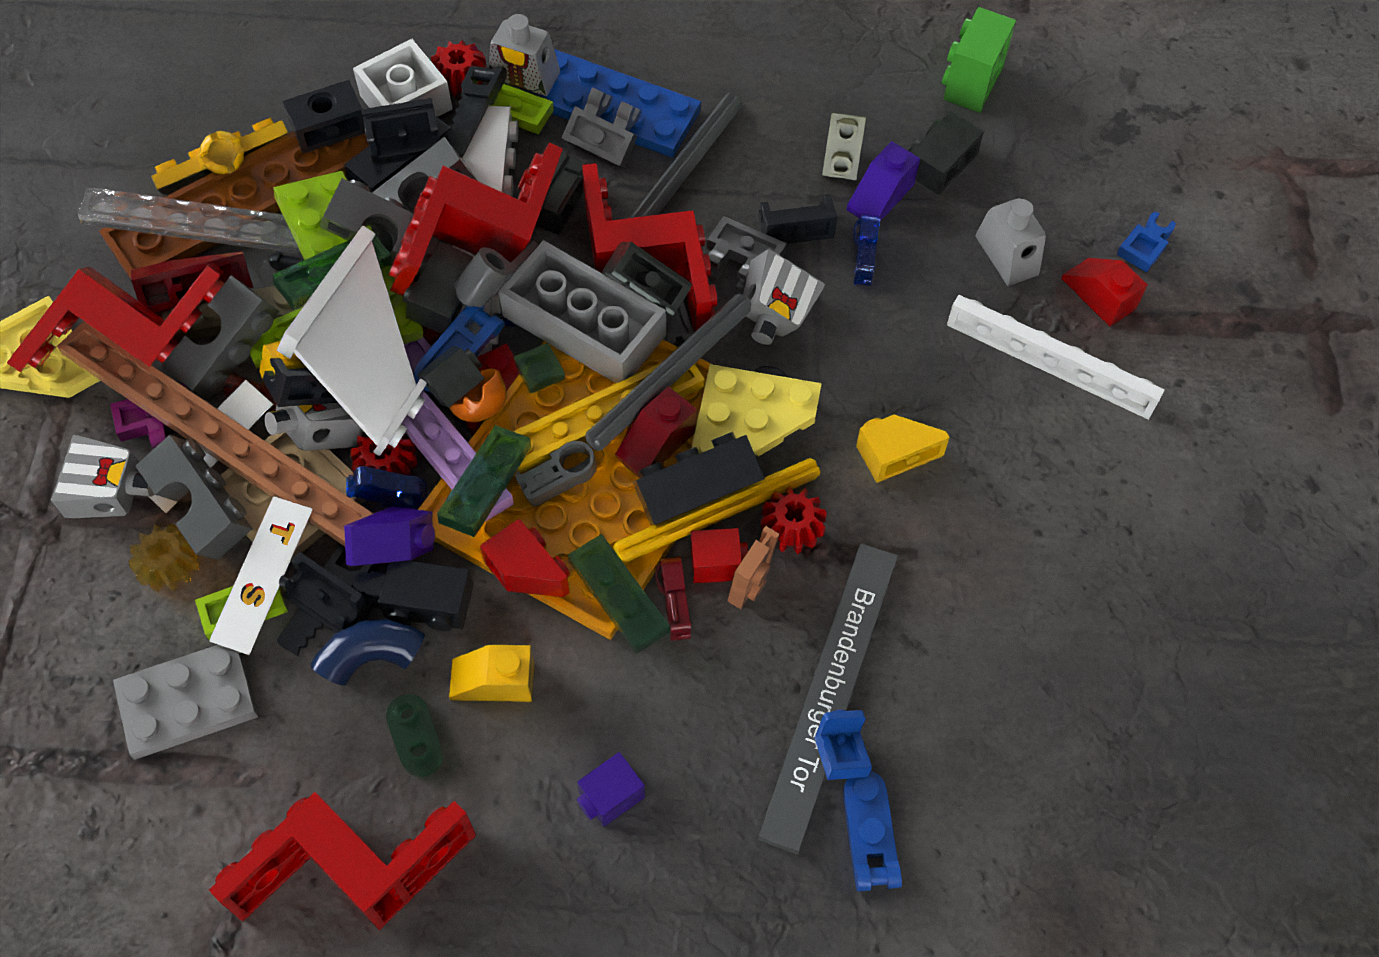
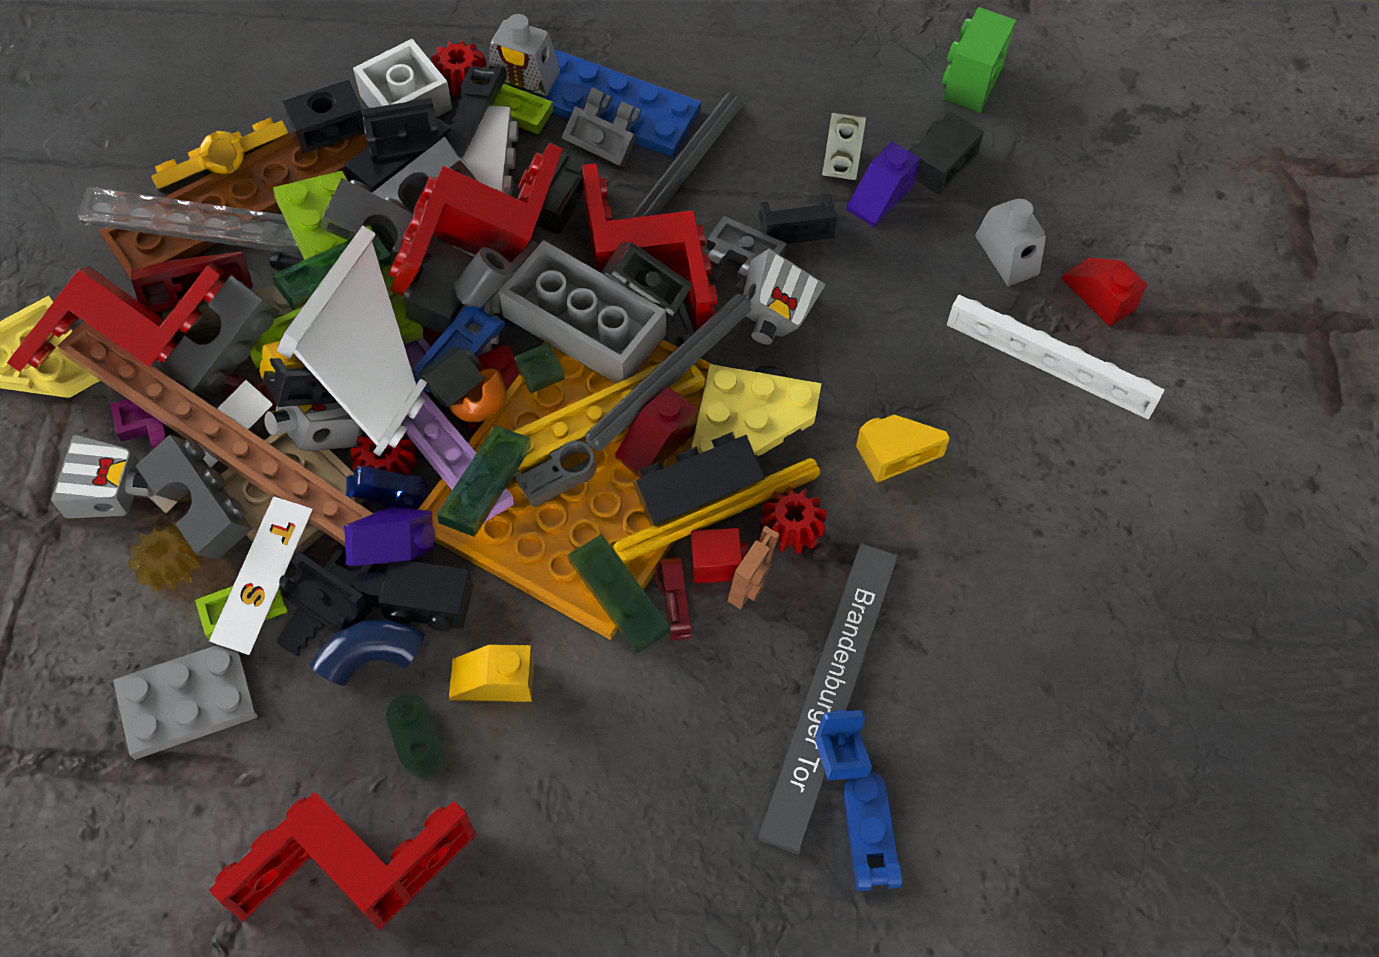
(522, 563): red slope -> none
(609, 790): dark purple brick -> none
(866, 248): clear blue piece -> none
(1146, 244): blue plate -> none

